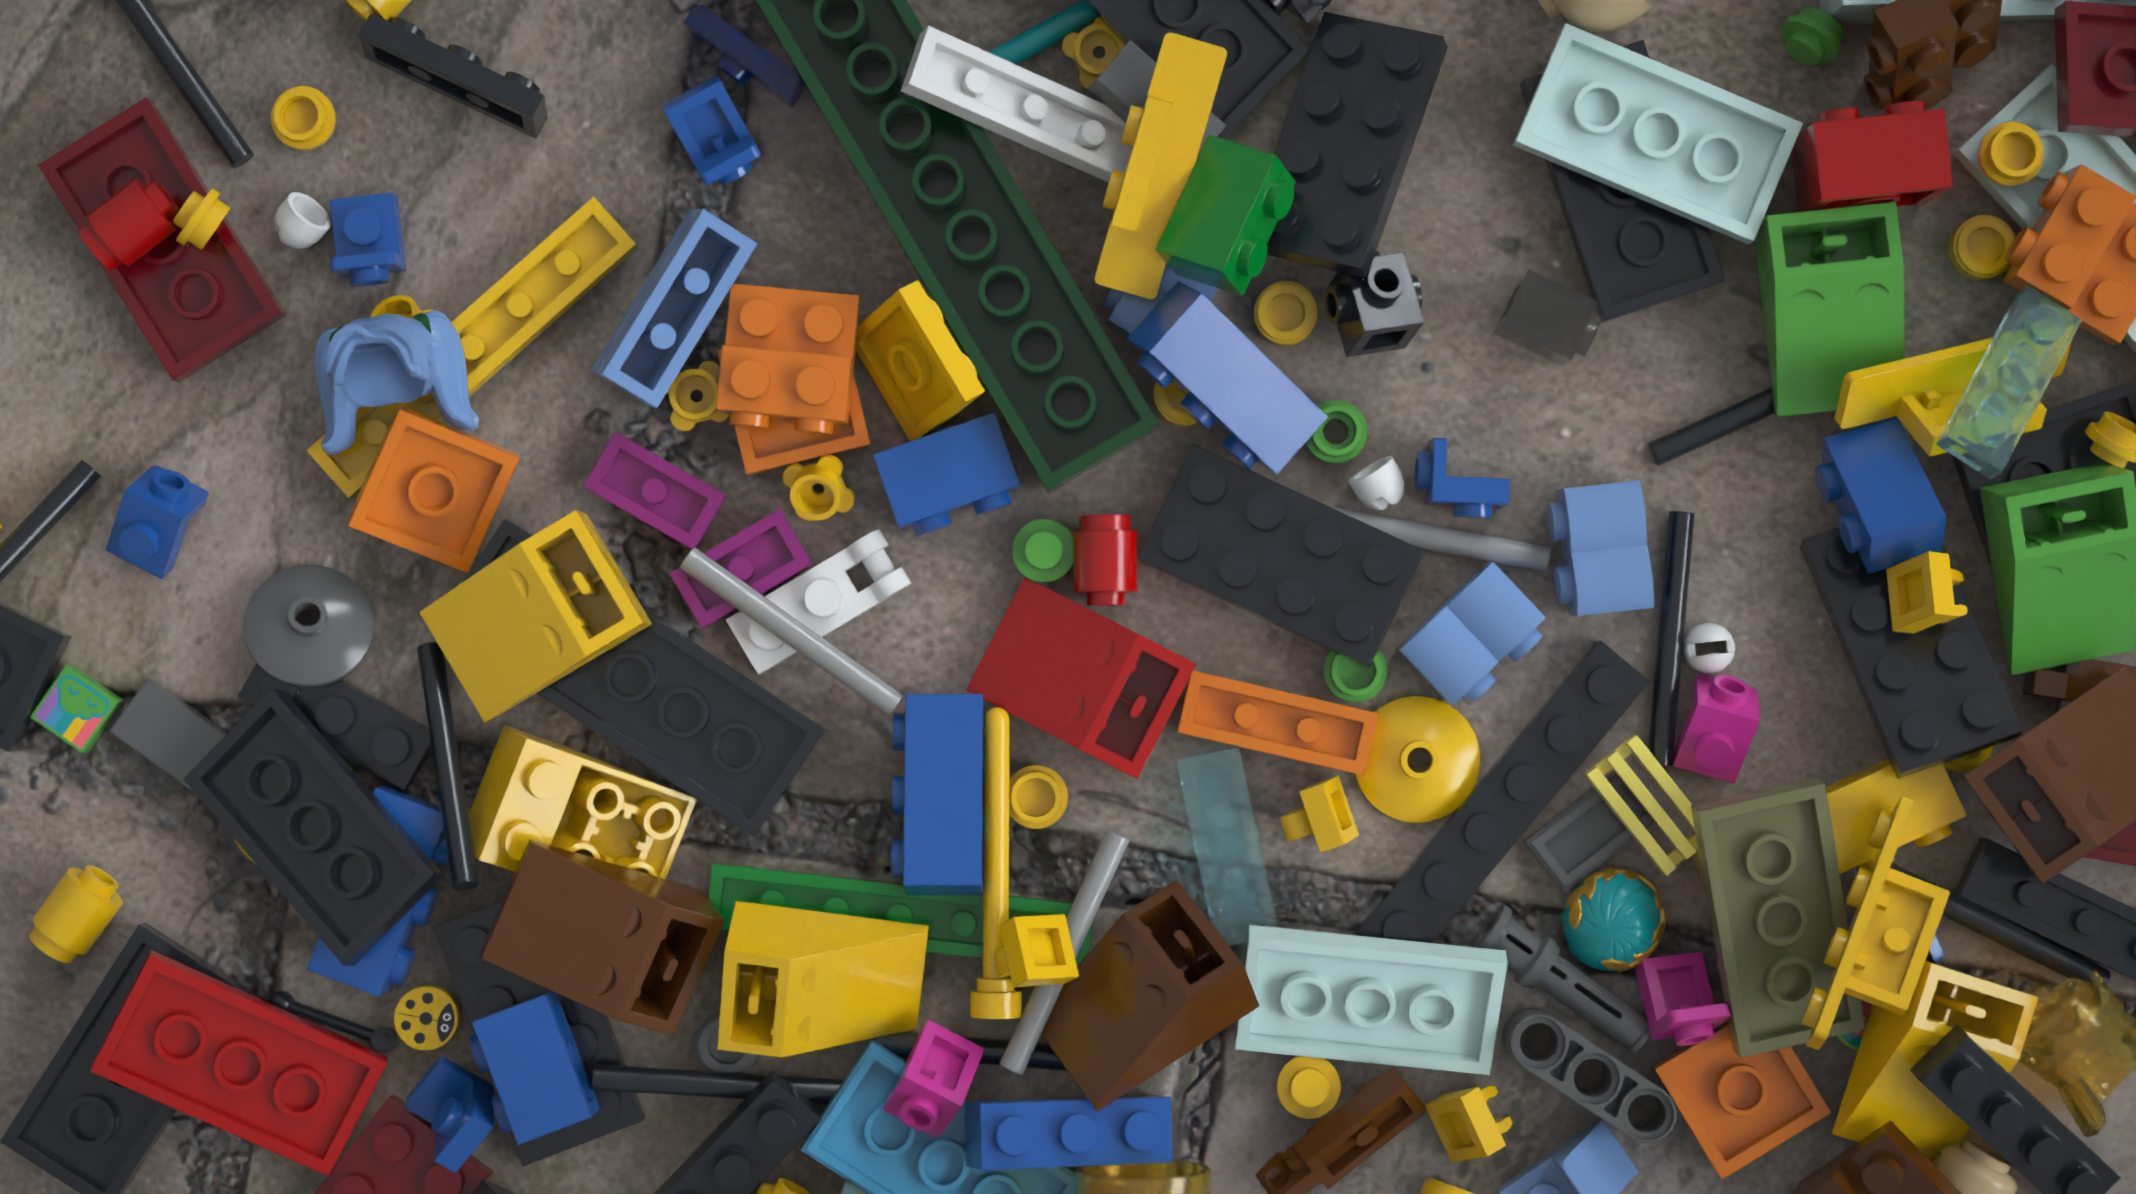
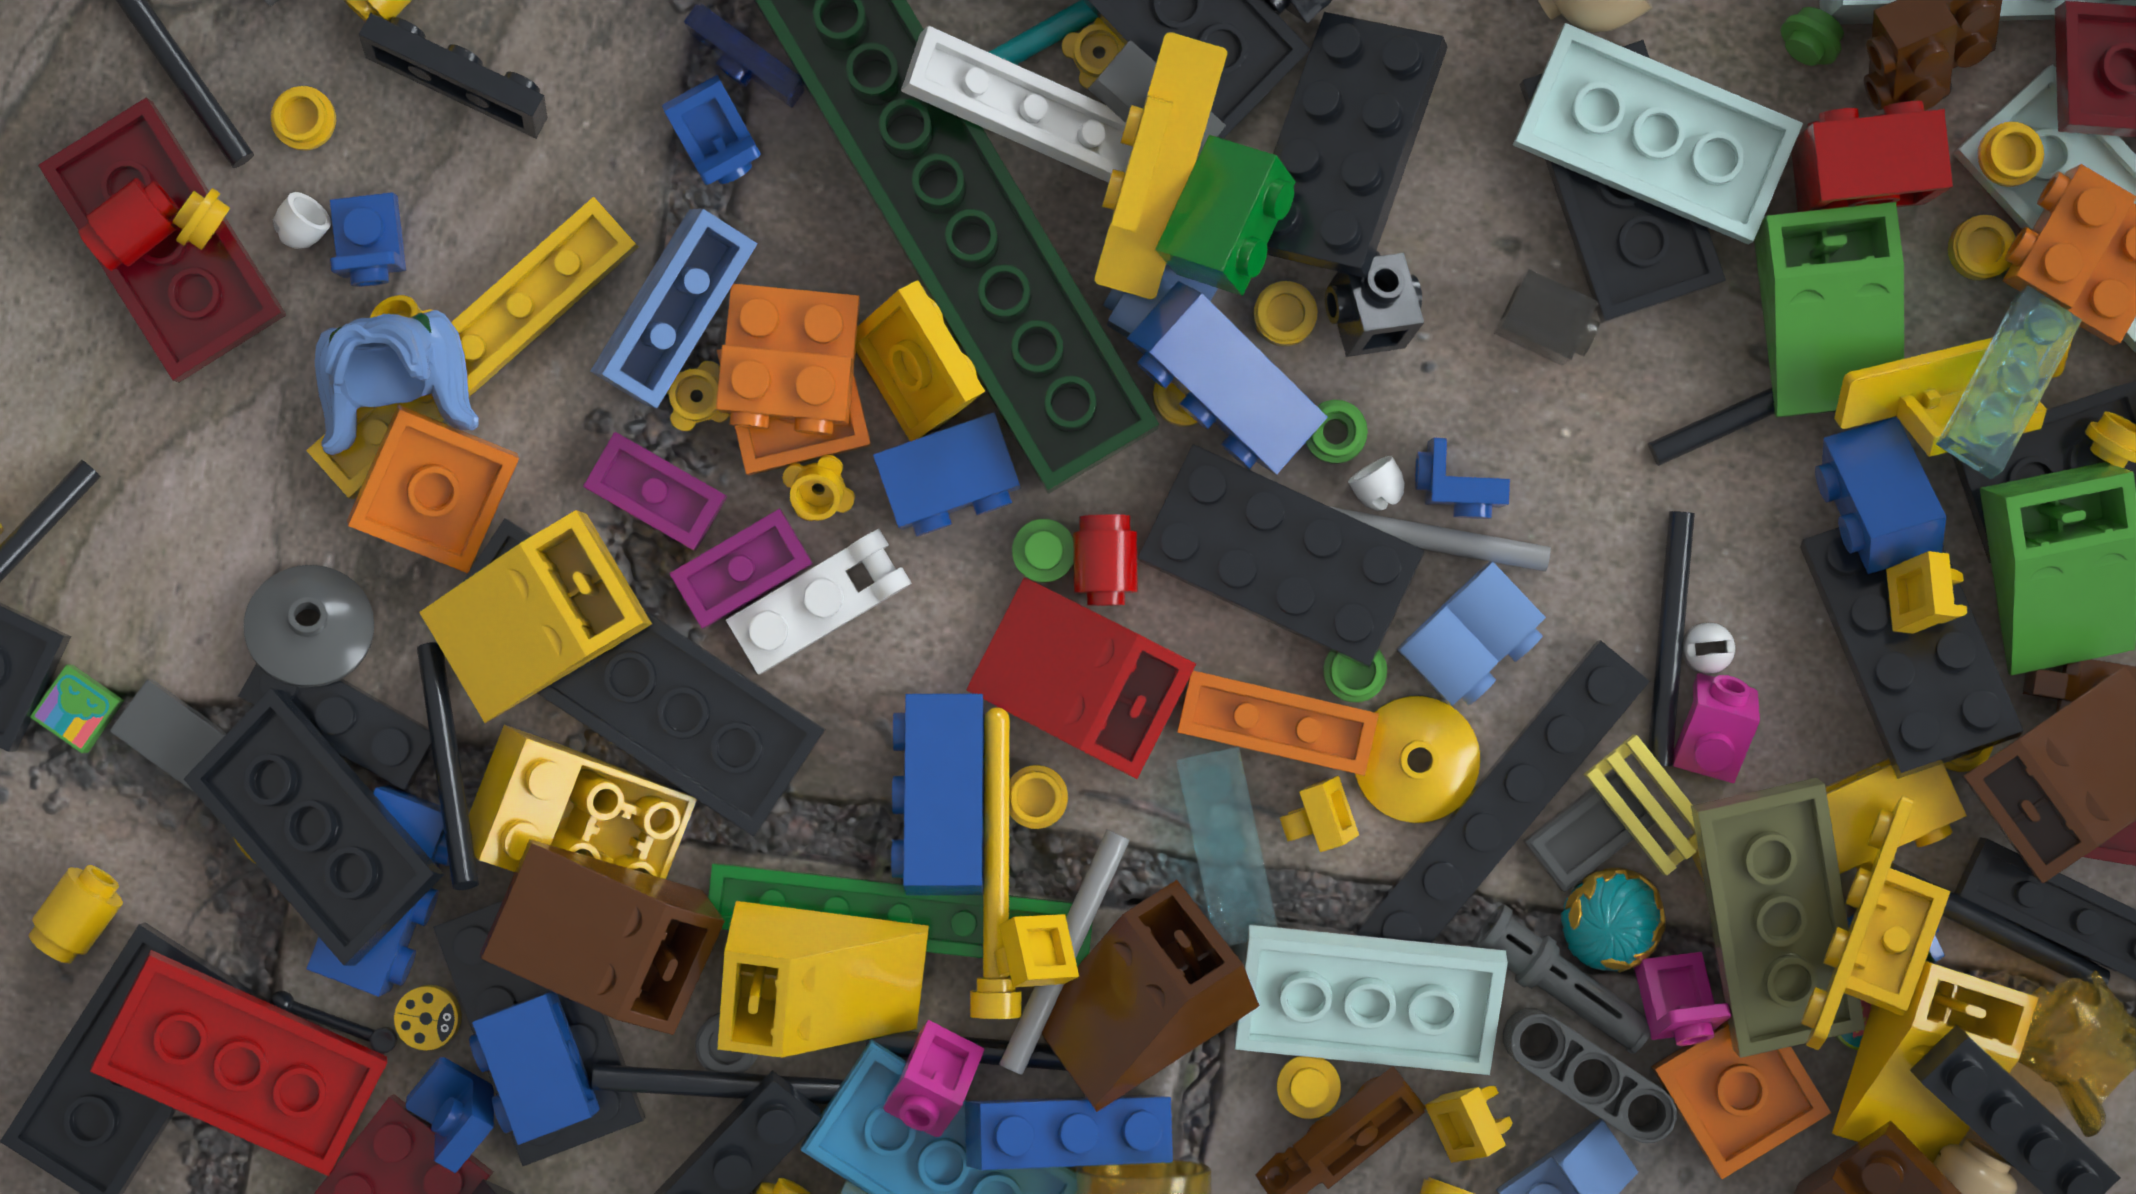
(155, 520): blue bracket -> none
(791, 631): light grey bar -> none
(1602, 548): medium blue brick -> none

